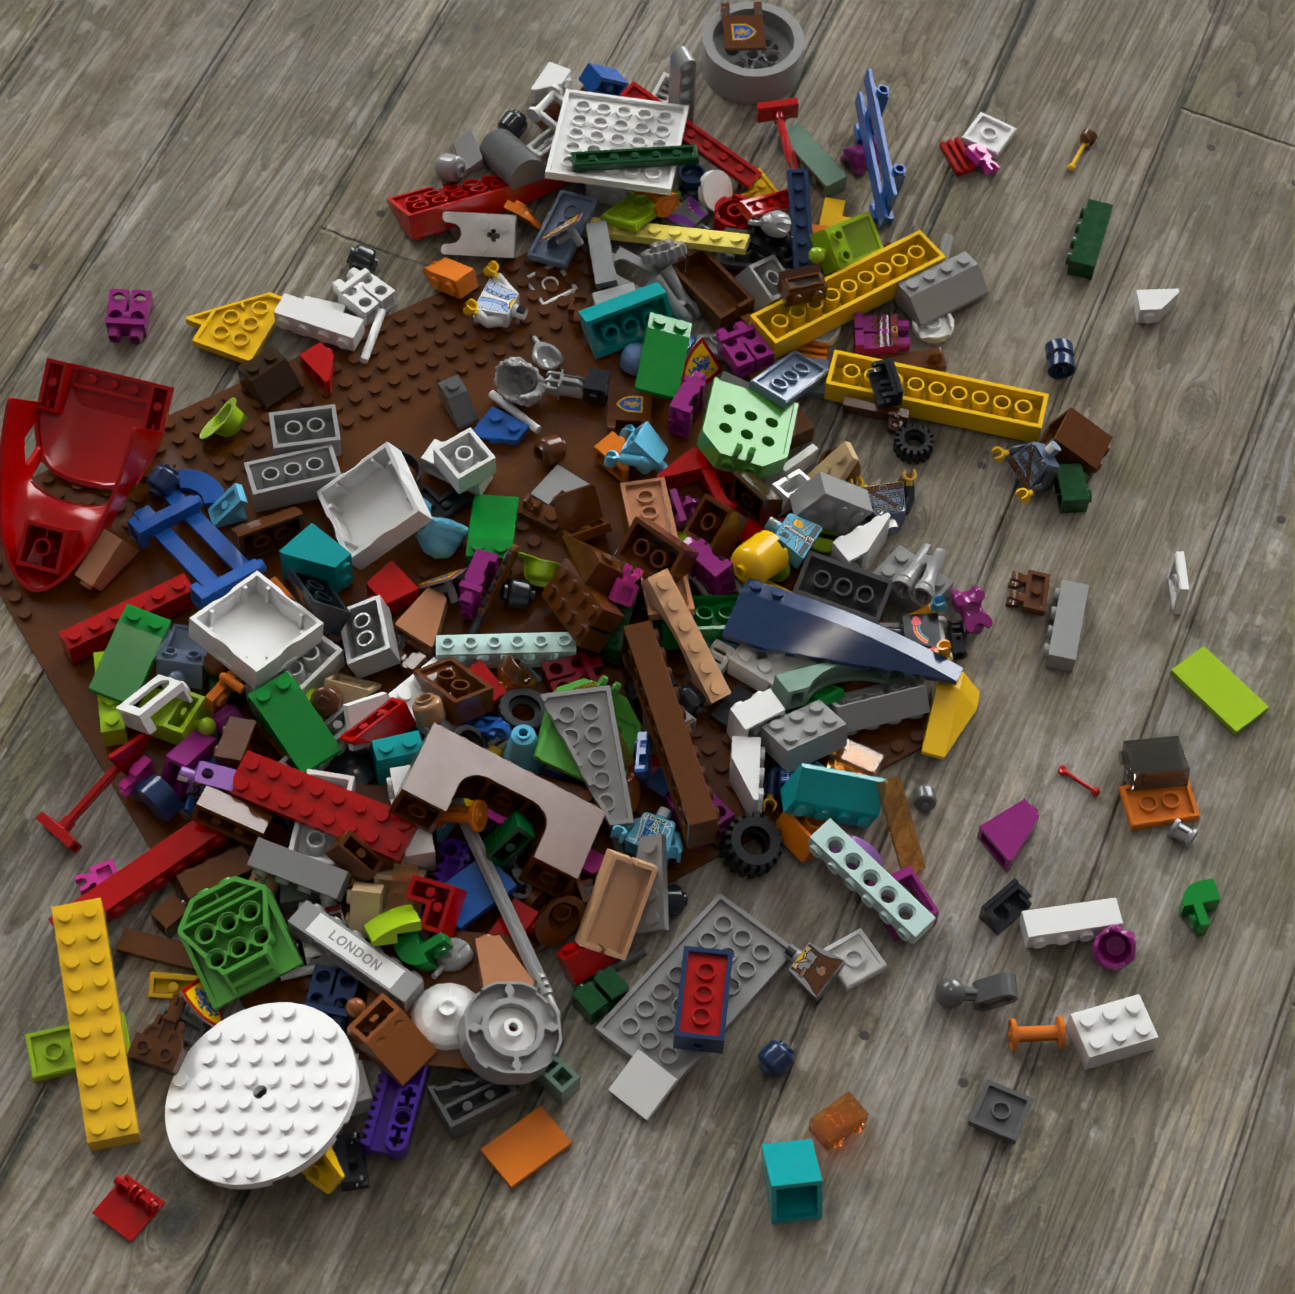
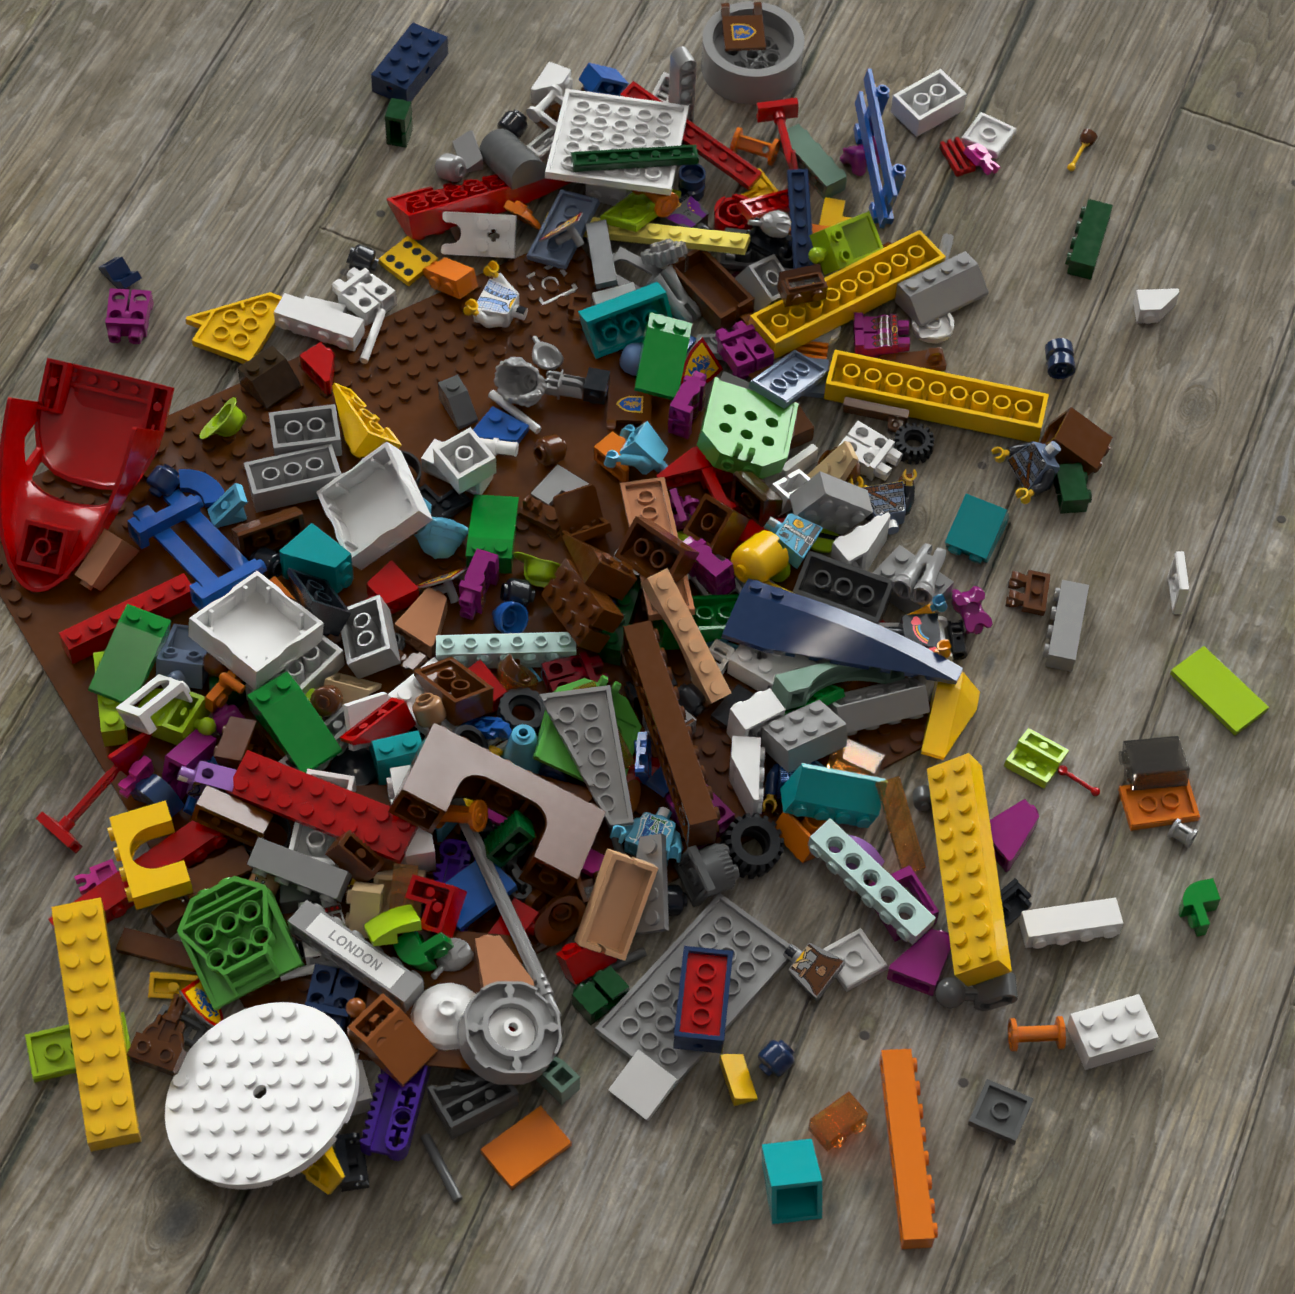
(118, 273): none -> dark blue slope
(128, 1207): red hinge -> none
(147, 885): none -> yellow arch
(271, 559): none -> black head
(359, 425): none -> yellow wedge
(398, 123): none -> dark green piece
(407, 260): none -> yellow tile
(410, 63): none -> dark blue brick
(441, 1168): none -> dark grey bar
(494, 588): reddish brown sword -> none
(501, 447): none -> white pin
(510, 617): none -> blue helmet
(625, 589): dark pink plate -> none
(706, 872): none -> dark grey piece
(714, 186): white tile -> none
(737, 1078): none -> yellow slope
(755, 146): none -> orange hose
(873, 451): none -> white hips
(885, 383): black hinge -> none
(907, 1149): none -> orange brick
(922, 963): none -> magenta slope
(928, 102): none -> white brick
(968, 870): none -> yellow brick
(976, 529): none -> teal slope
(1036, 758): none -> lime slope
(1114, 948): magenta hair -> none

